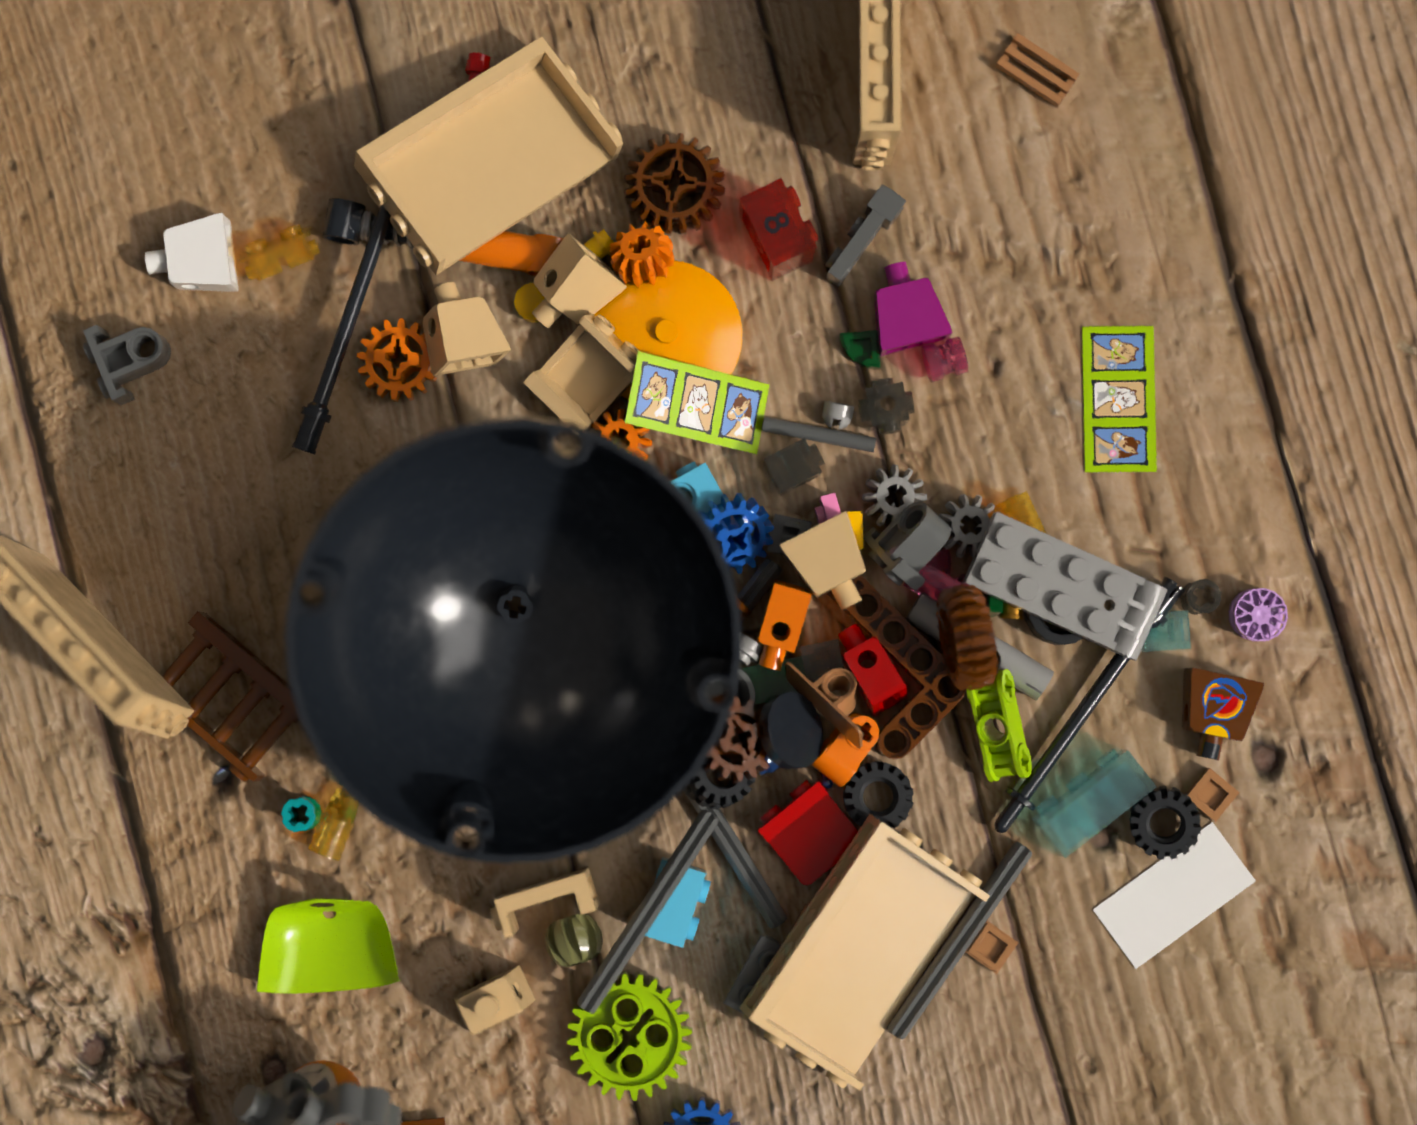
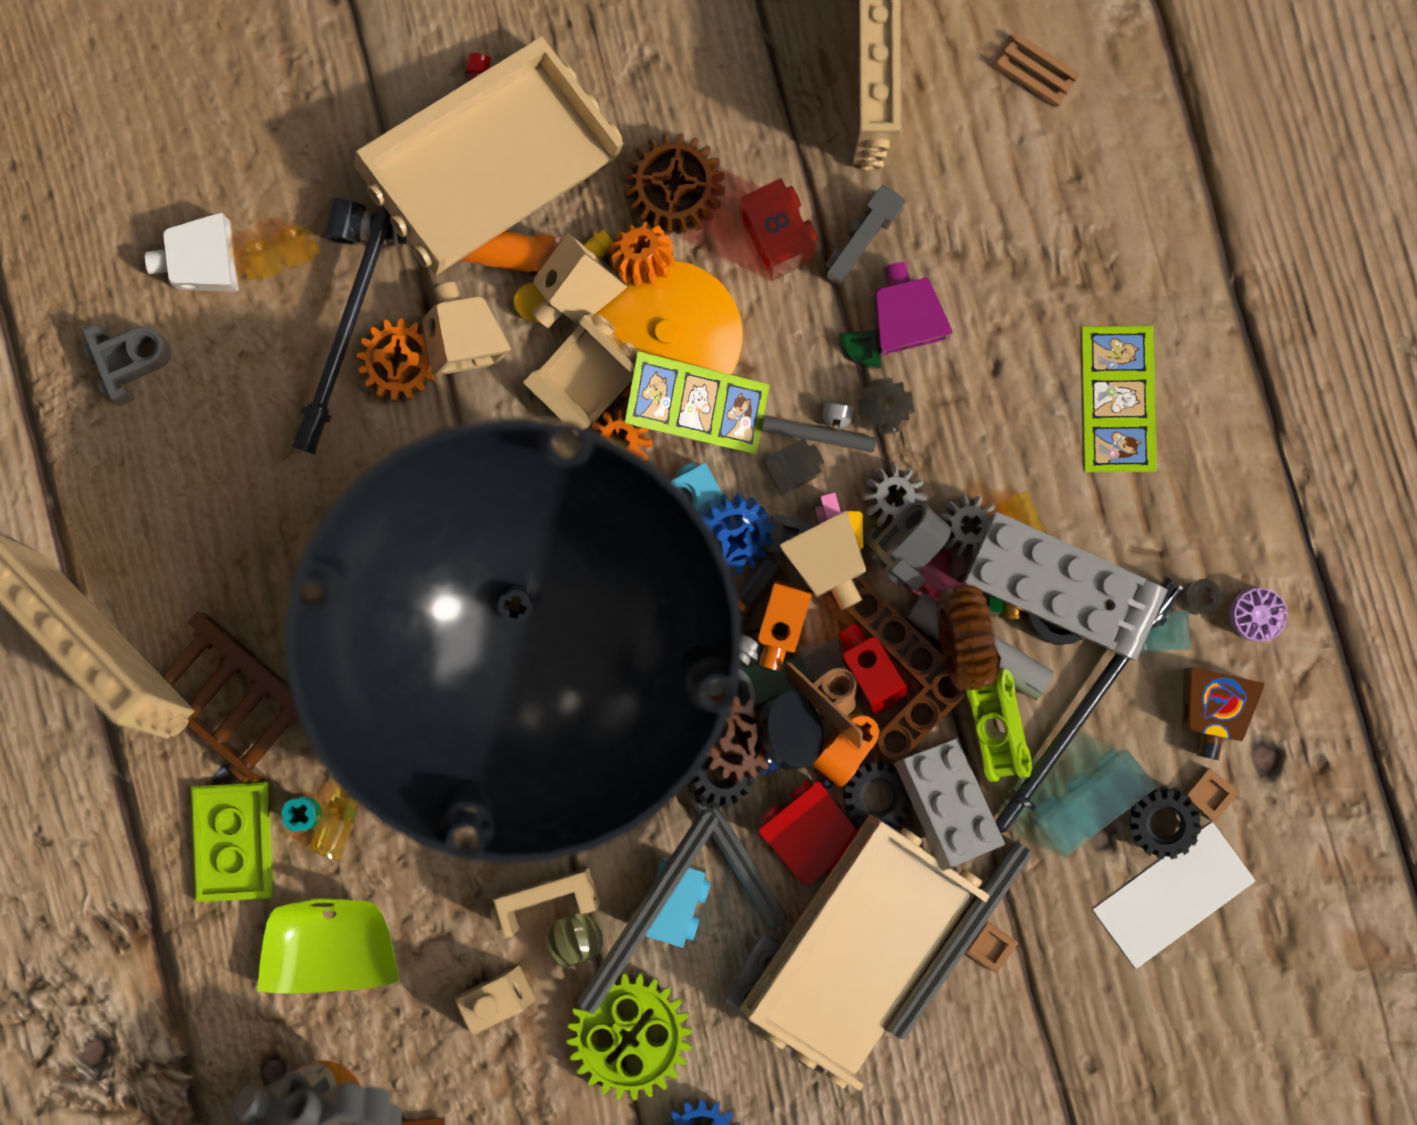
(232, 842): none -> lime tile
(944, 359): clear pink wheel -> none
(949, 804): none -> light grey plate

